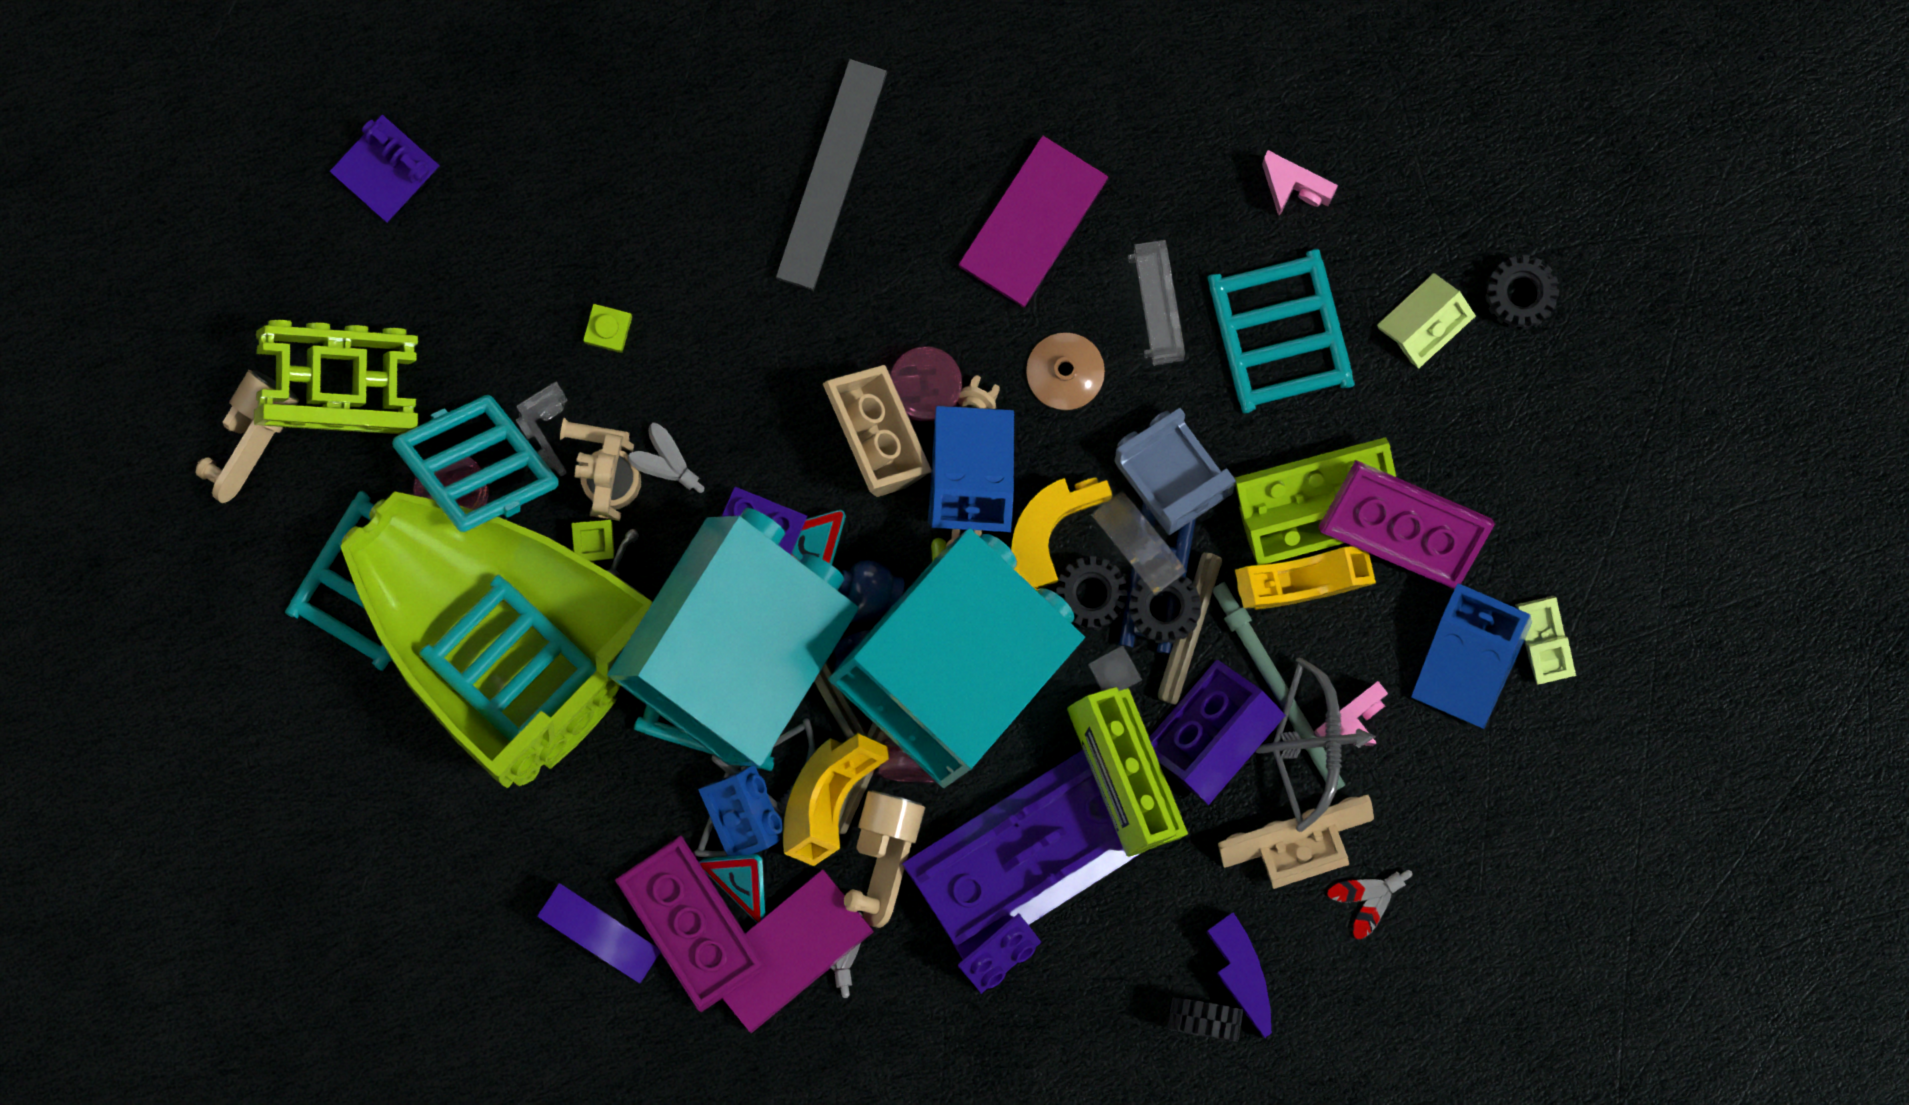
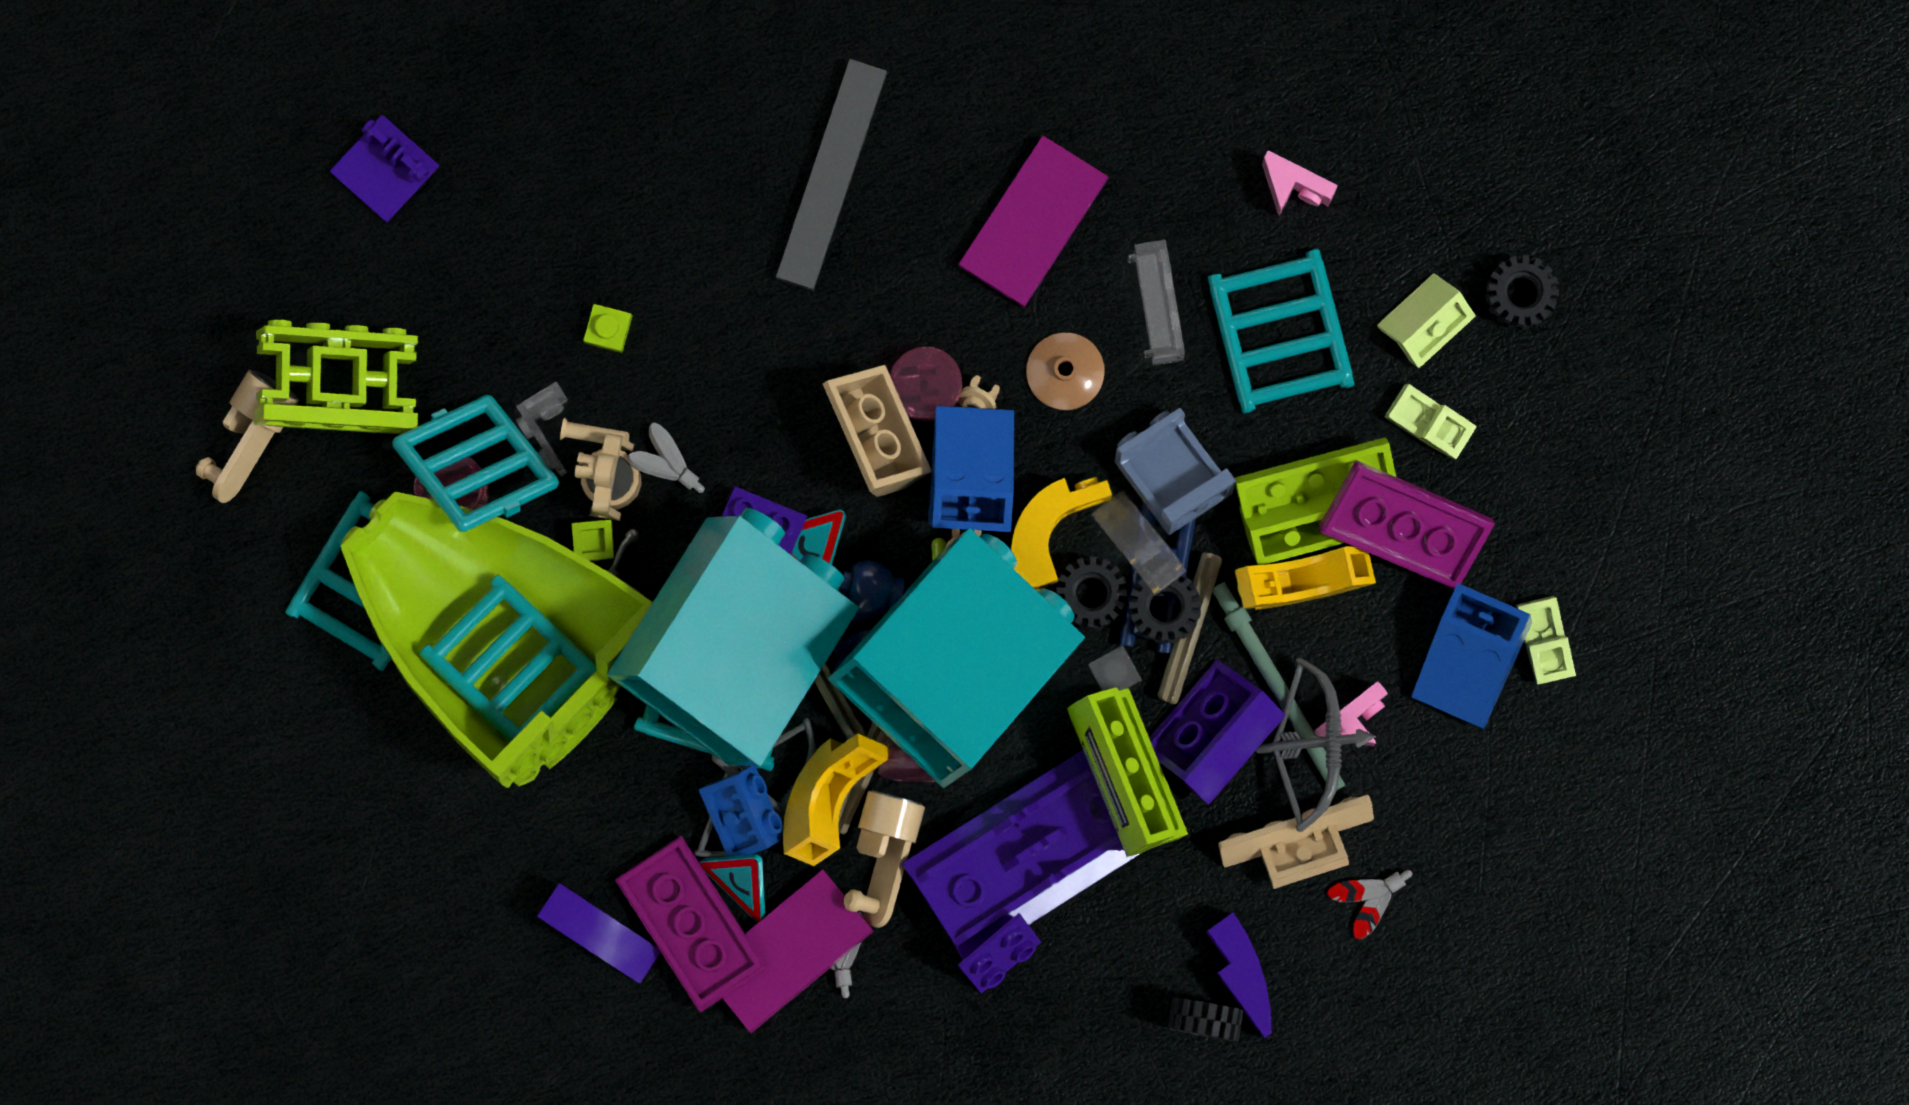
(1430, 422): none -> yellowish green slope

